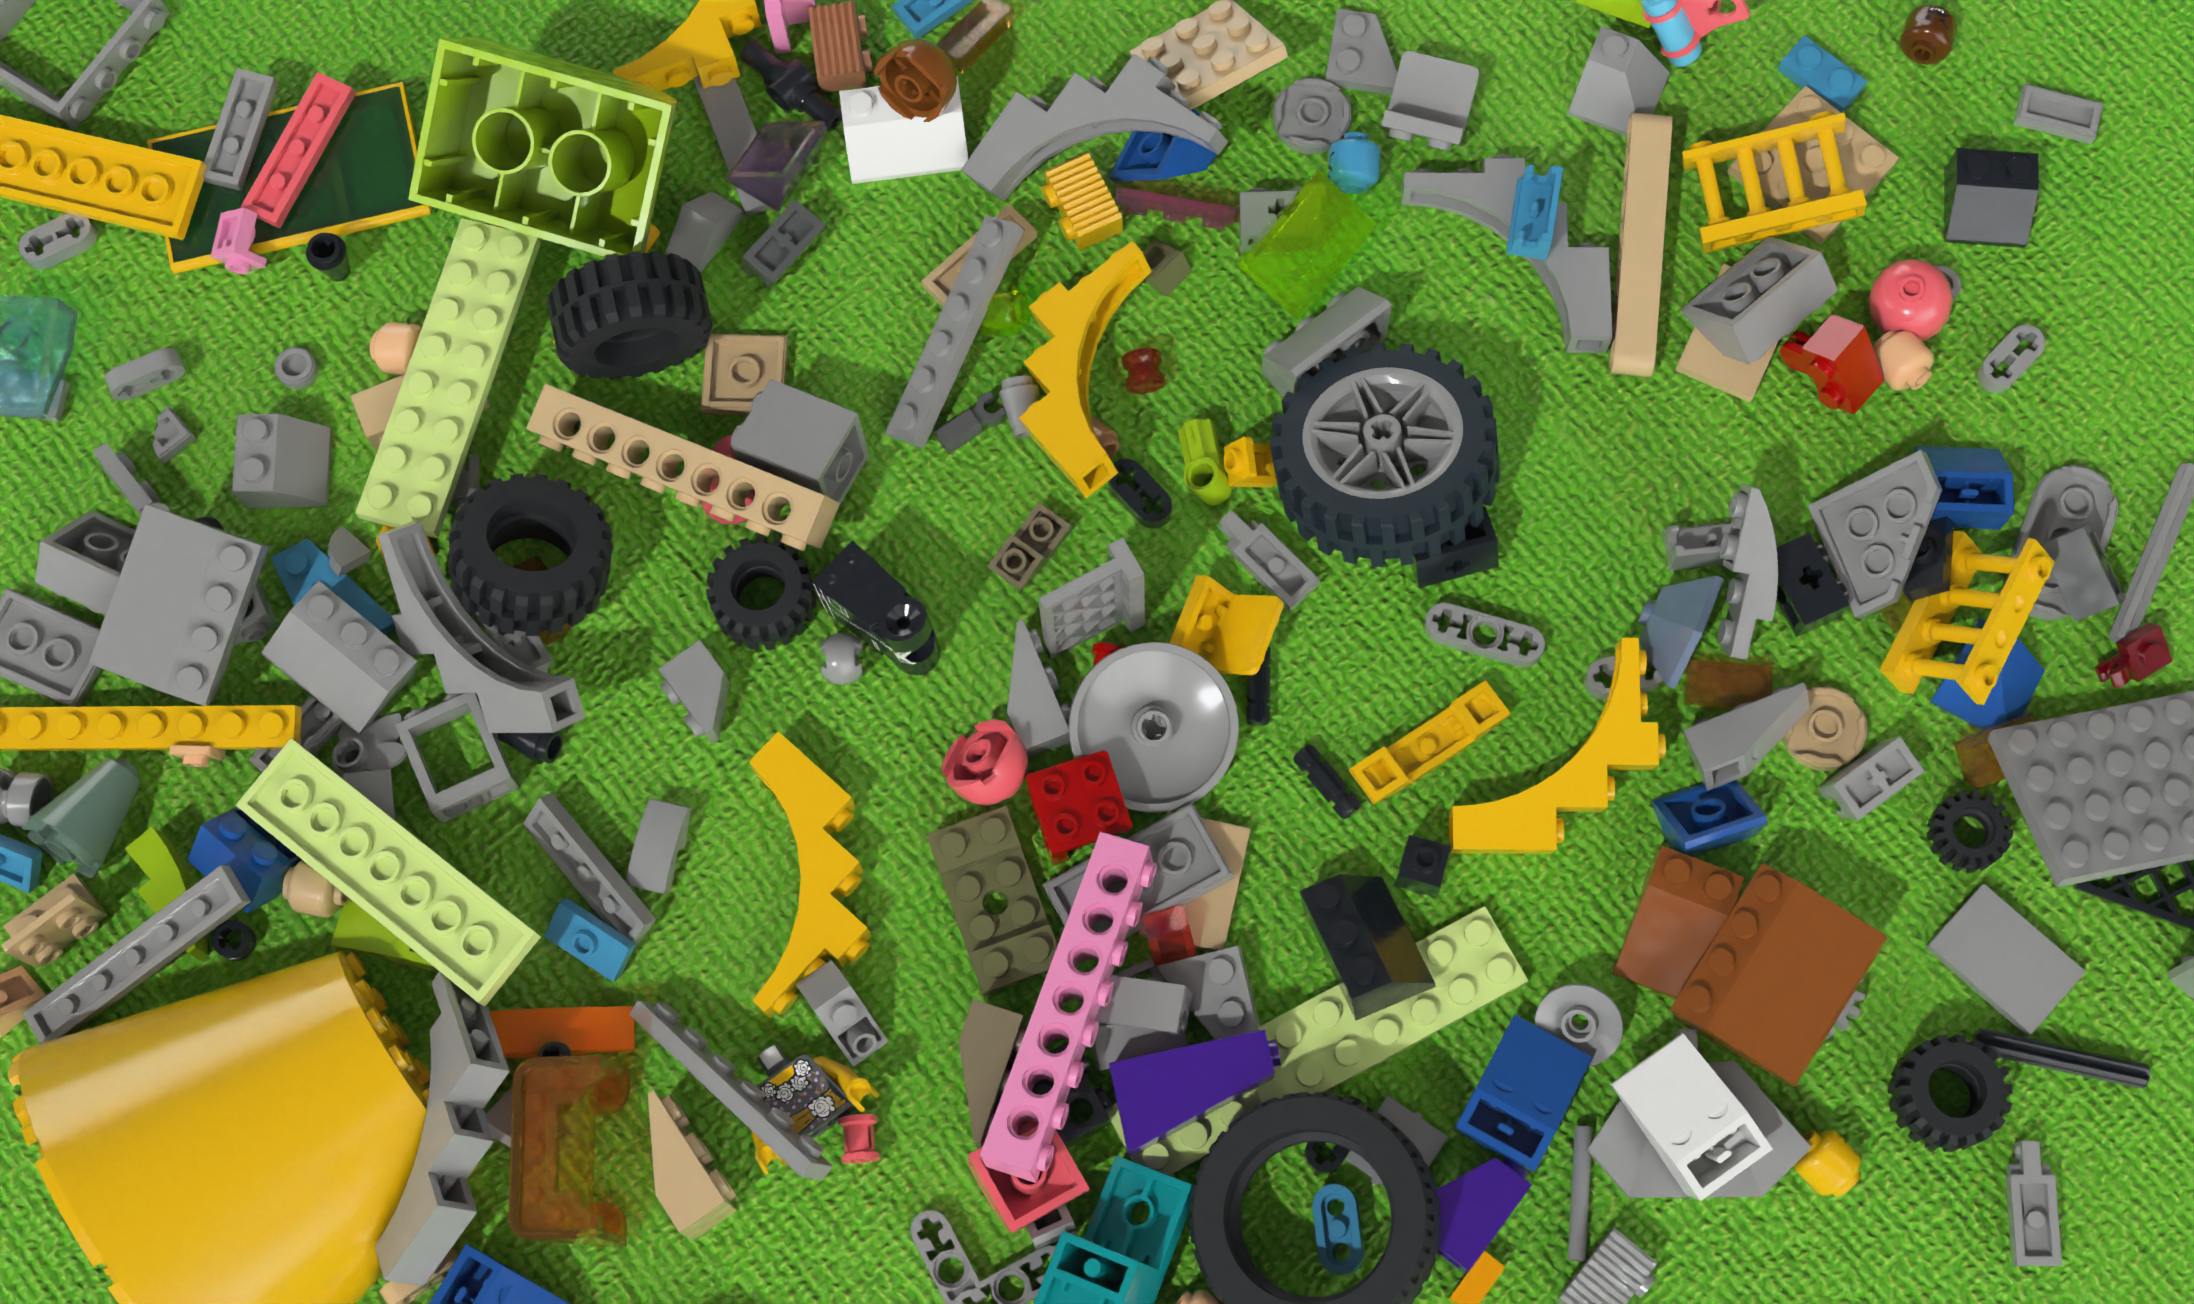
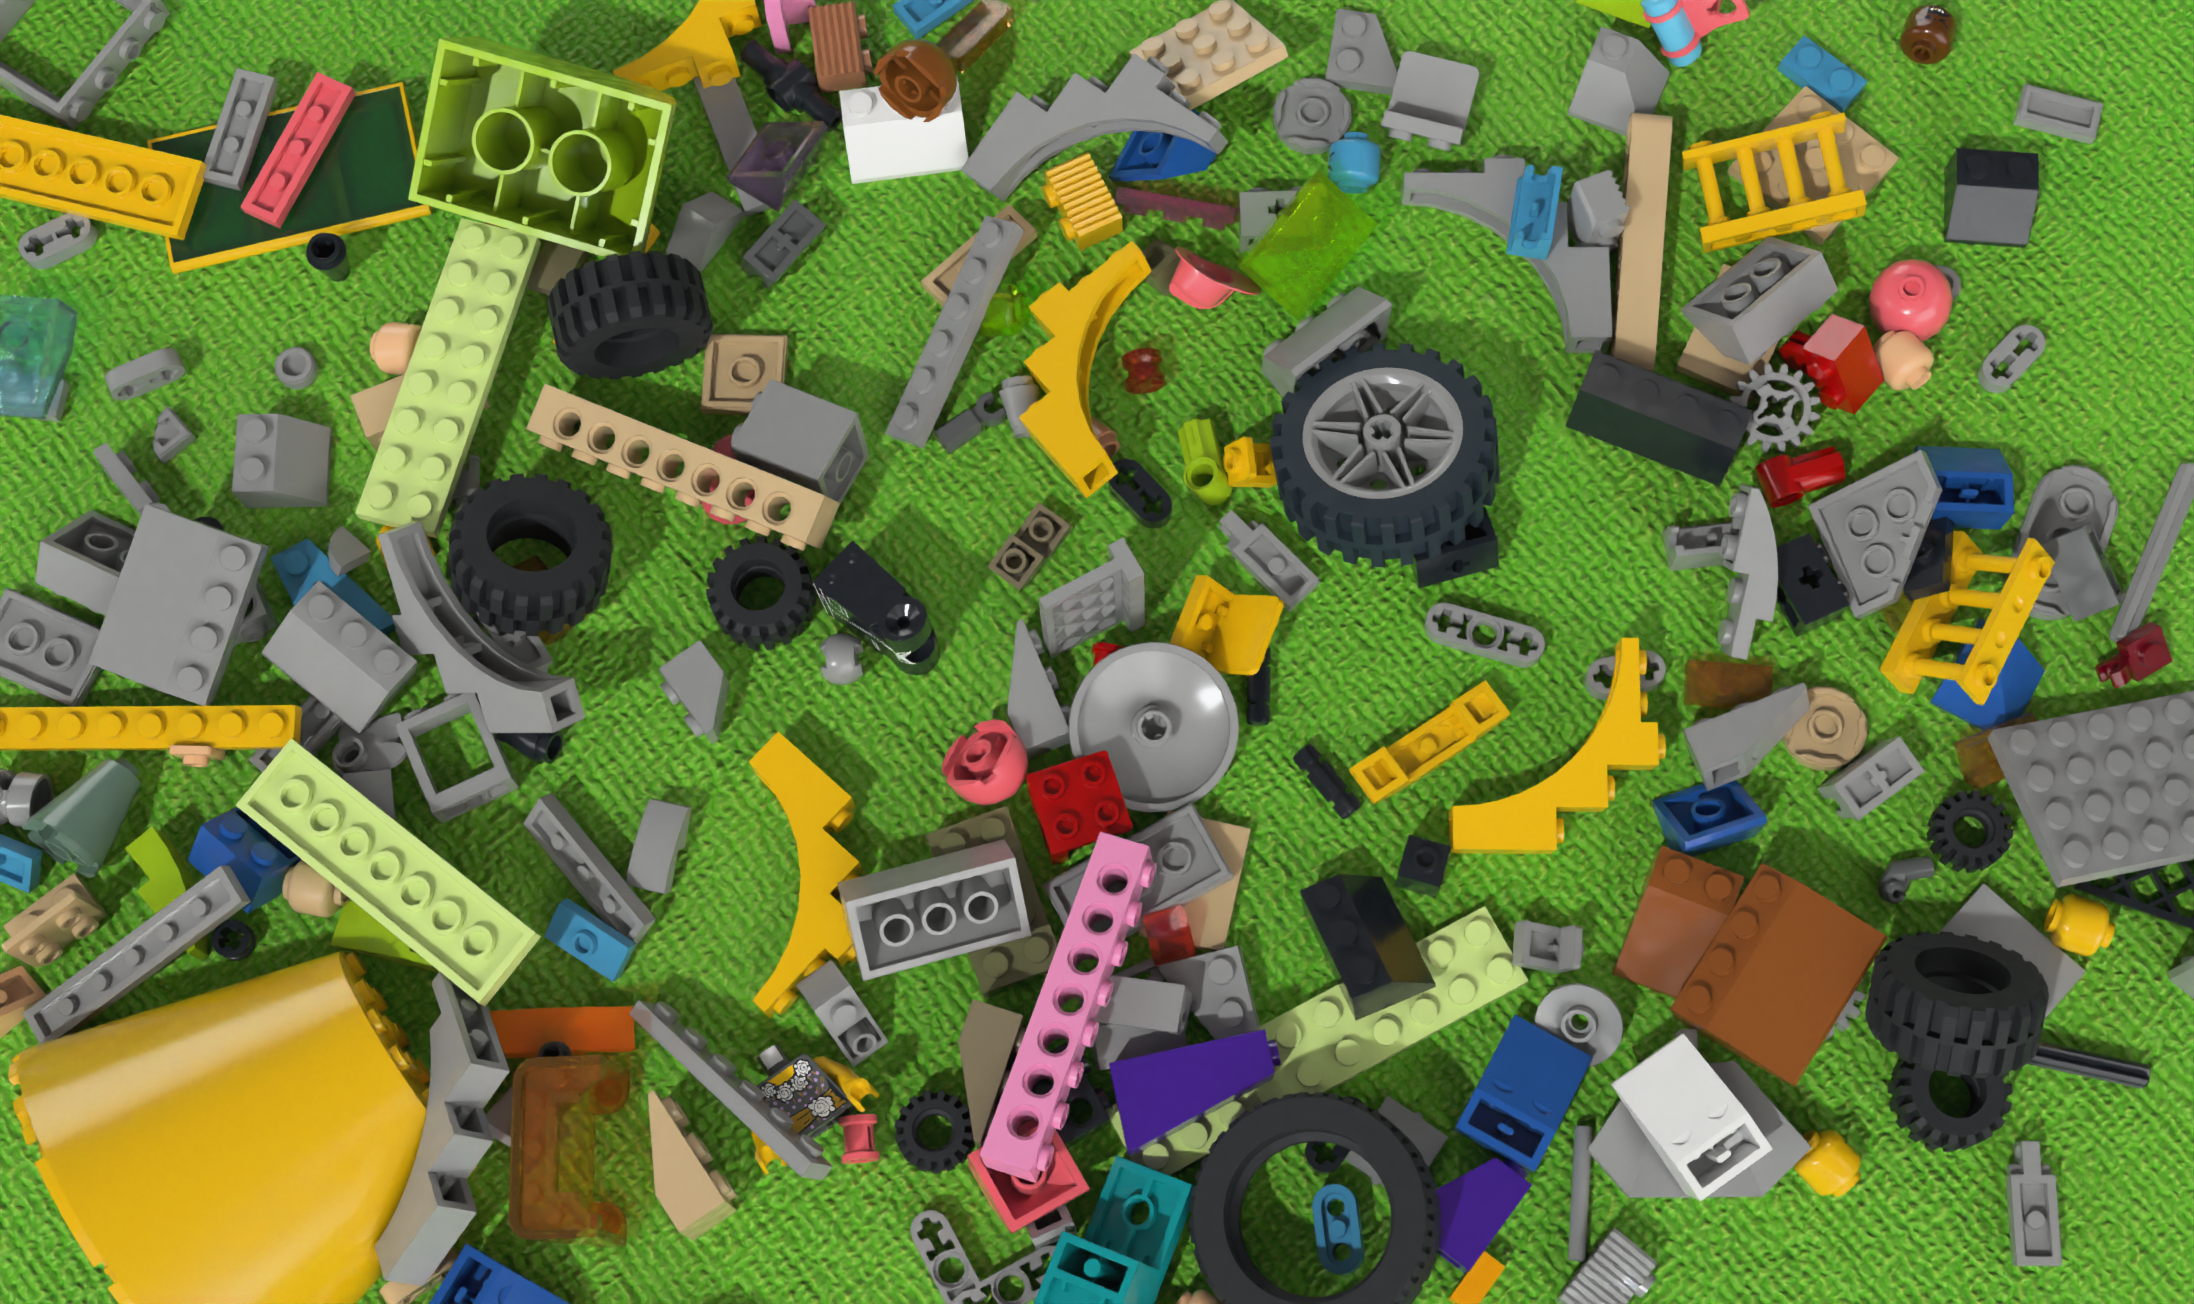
(233, 240): bright pink bracket -> none
(554, 263): none -> dark tan slope
(915, 1113): none -> black tyre
(934, 909): none -> light grey slope
(1205, 282): none -> coral piece
(1547, 947): none -> light grey bracket
(1597, 211): none -> light grey brick
(1658, 418): none -> black slope
(1677, 624): sand blue slope -> none
(1784, 425): none -> light grey gear
(1789, 478): none -> red piece
(1899, 874): none -> dark grey arm
(1956, 1004): none -> black tyre
(2079, 924): none -> yellow head

